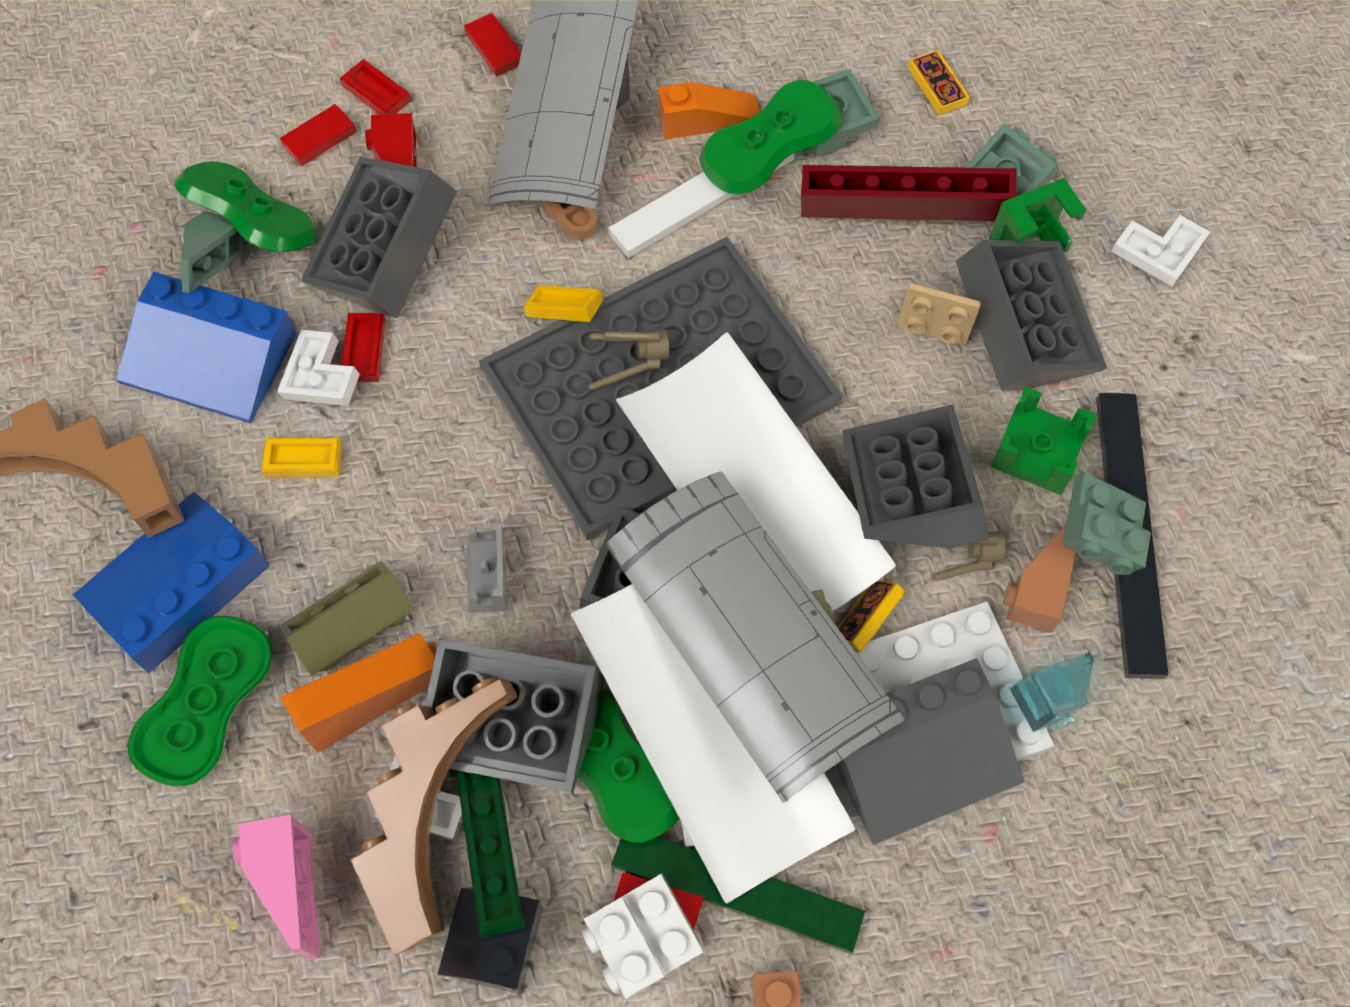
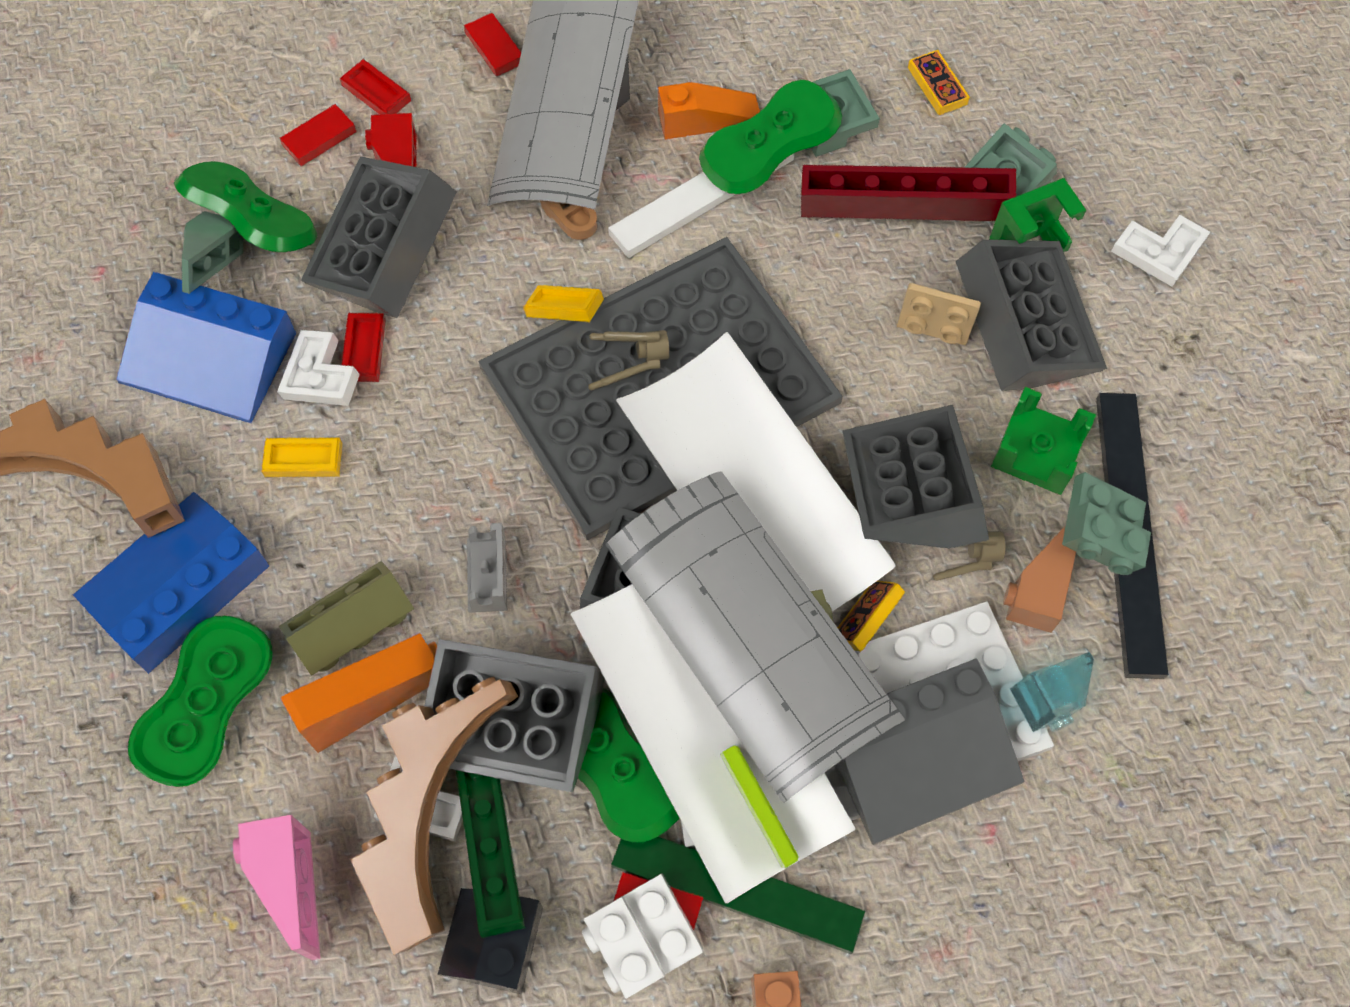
(759, 806): none -> lime tile

